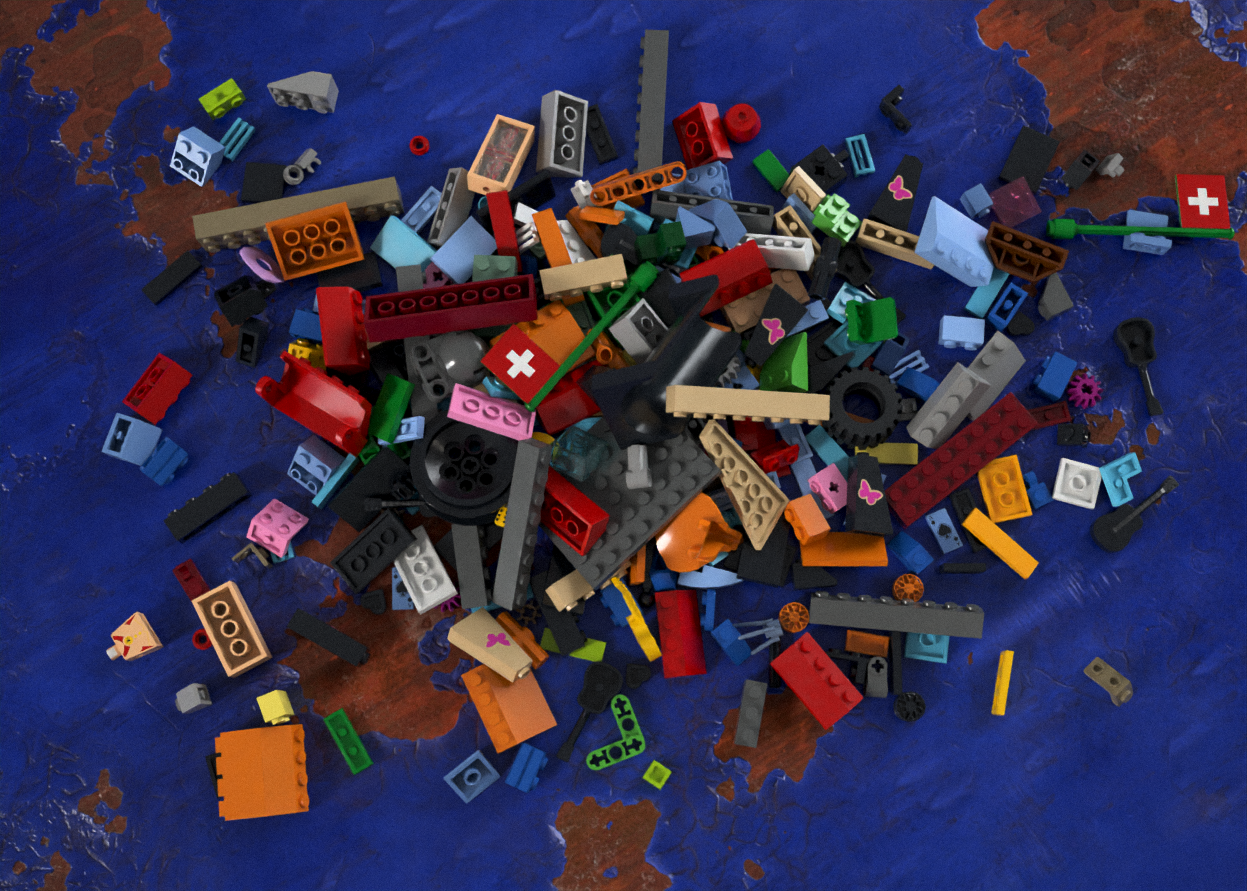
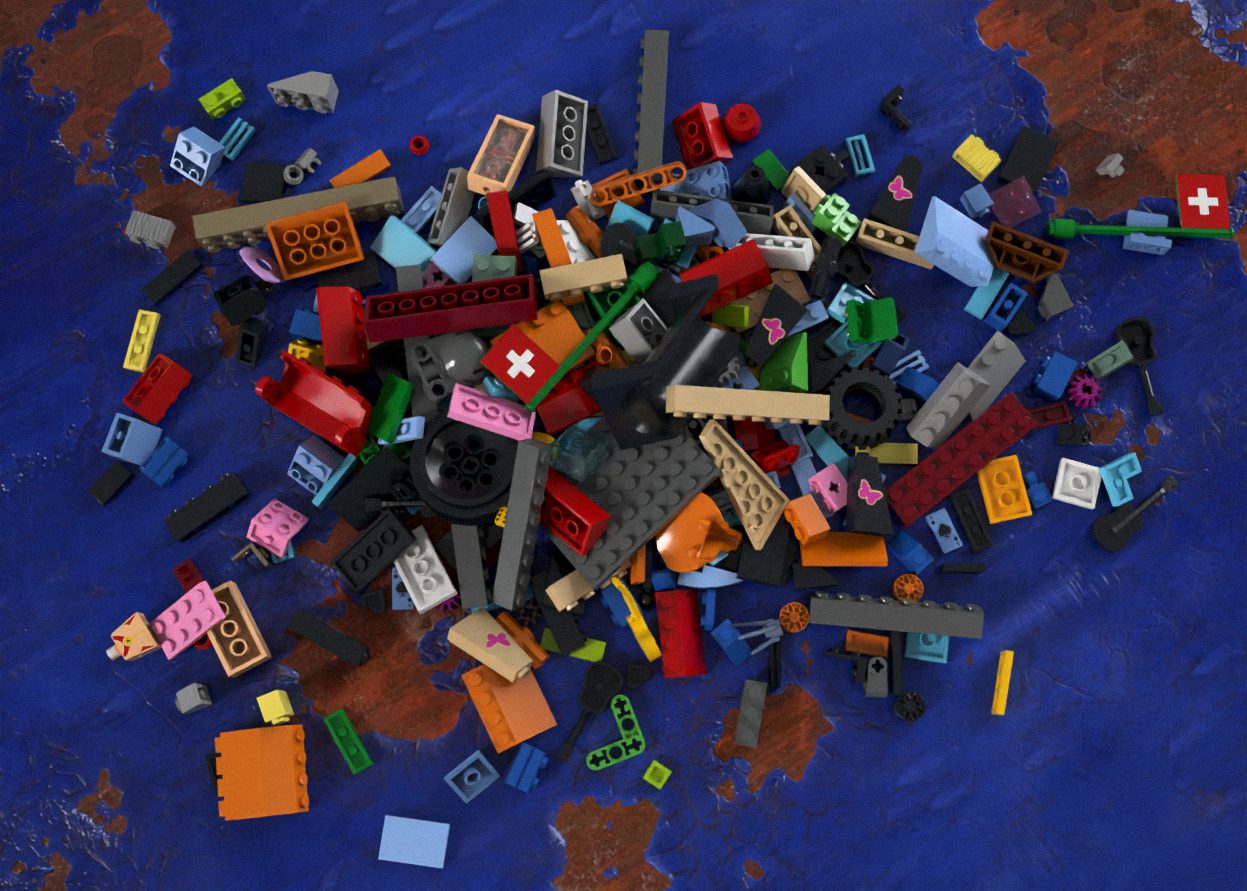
(110, 483): none -> black tile
(141, 340): none -> light yellow tile
(150, 230): none -> light grey brick
(187, 620): none -> bright pink plate
(362, 171): none -> orange tile
(414, 841): none -> light blue tile
(601, 215): orange tile -> none
(638, 473): light grey piece -> none
(732, 316): none -> lime tile
(752, 186): none -> black cone
(816, 680): red slope -> none
(961, 332): light blue brick -> none
(977, 157): none -> light yellow brick
(1000, 543): light orange tile -> none
(1080, 170): black slope -> none
(1110, 360): none -> sand green plate
(1111, 680): dark tan bracket -> none

